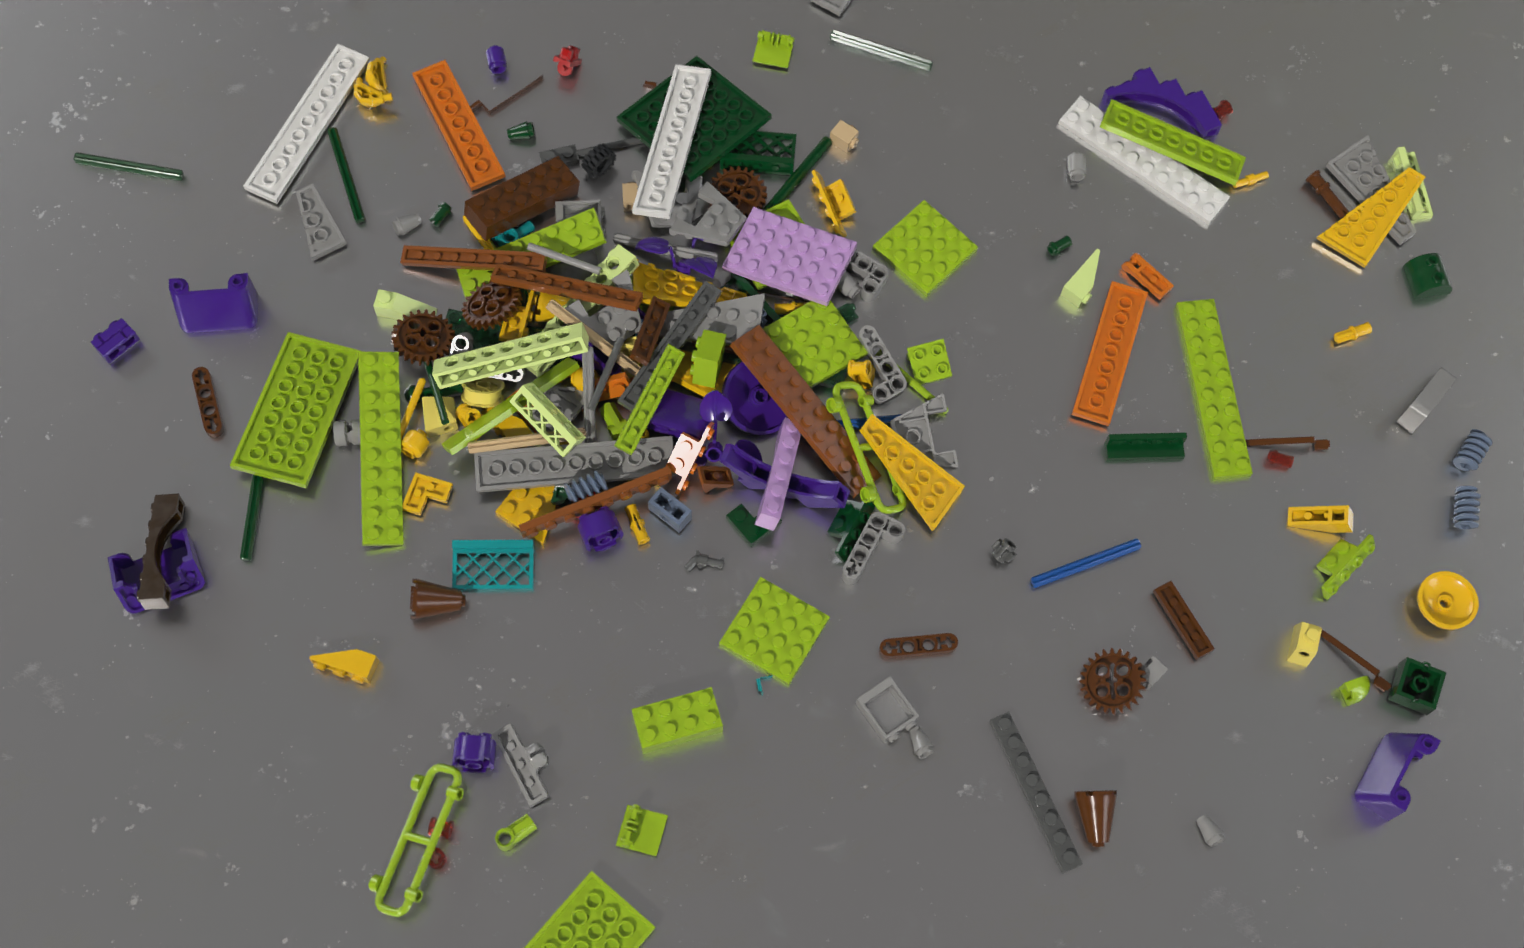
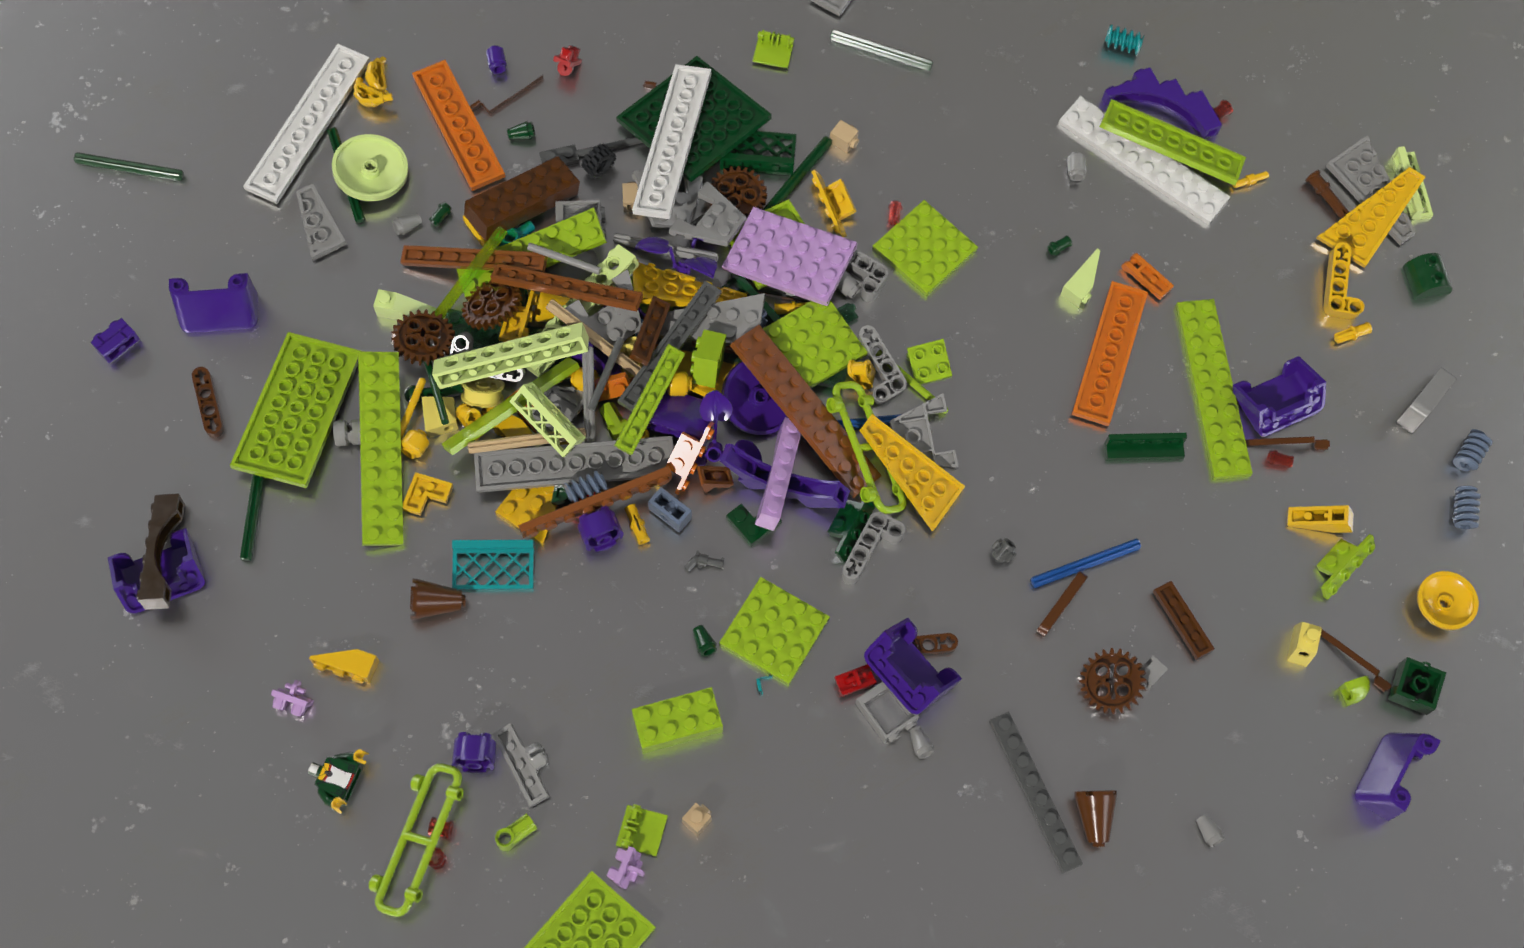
(282, 697): none -> lavender hips
(338, 777): none -> torso
(369, 167): none -> yellowish green dish
(471, 271): none -> clear neon green axle
(628, 869): none -> lavender hips
(680, 384): none -> yellow head
(697, 819): none -> tan brick
(704, 641): none -> dark green cone
(855, 680): none -> red hips
(894, 213): none -> clear red pin
(906, 669): none -> dark purple windscreen
(1062, 603): none -> reddish brown beam
(1124, 39): none -> teal piece
(1284, 399): none -> dark purple windscreen
(1340, 280): none -> yellow beam

